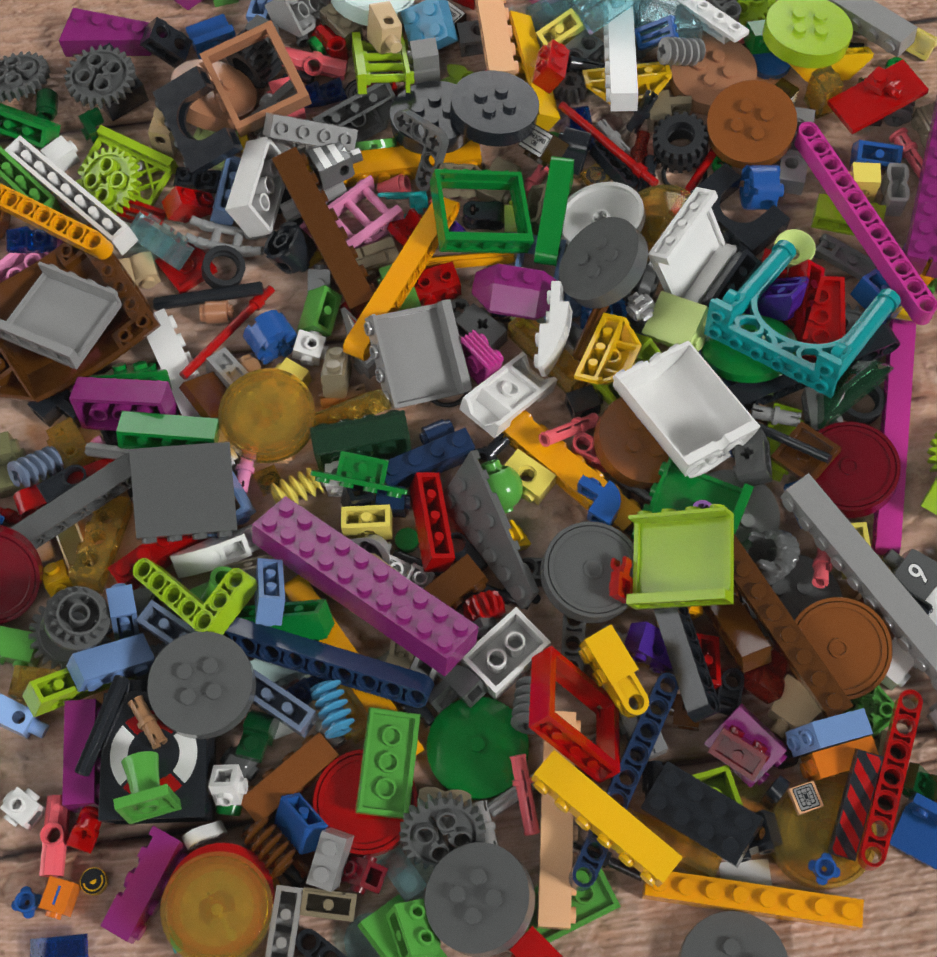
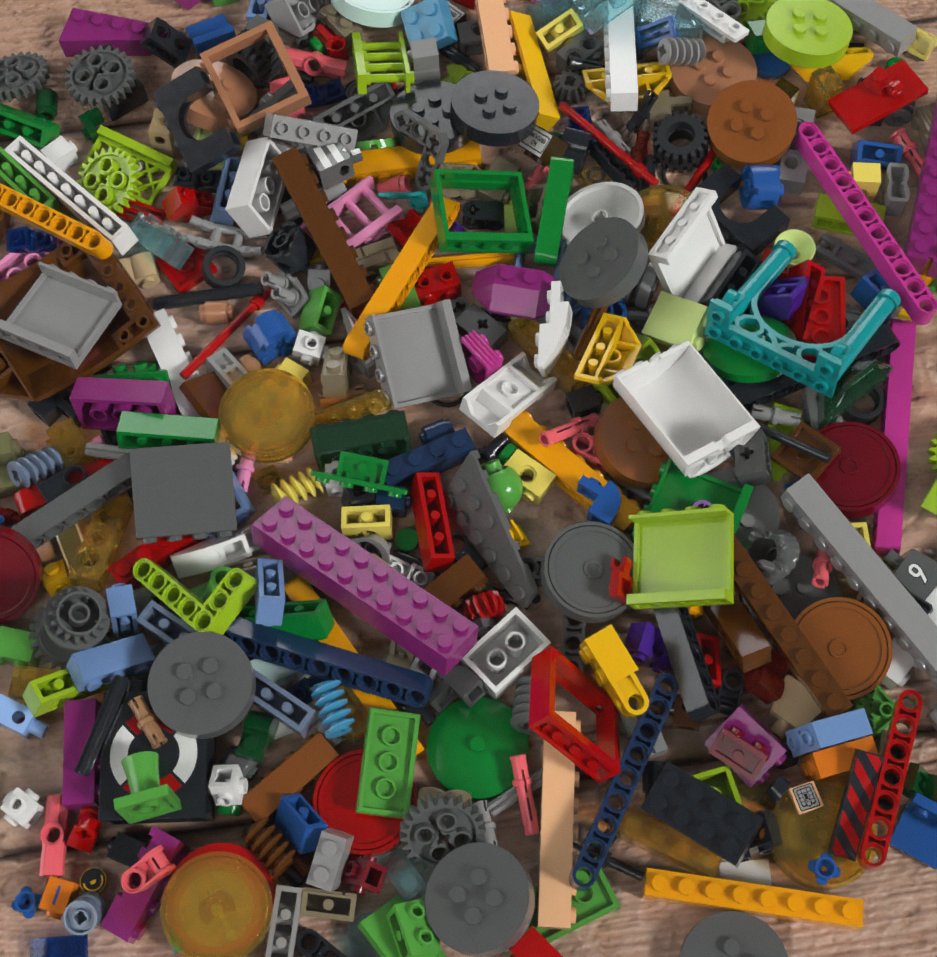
(85, 913): none -> sand blue wheel
(124, 849): none -> black brick
(151, 869): none -> coral piece
(204, 835): white beam -> none
(287, 291): none -> light grey connector
(384, 28): tan torso -> none
(459, 58): none -> black axle
(506, 453): none -> green tile
(550, 66): red brick -> none
(606, 818): yellow brick -> none
(640, 307): light grey gear -> none

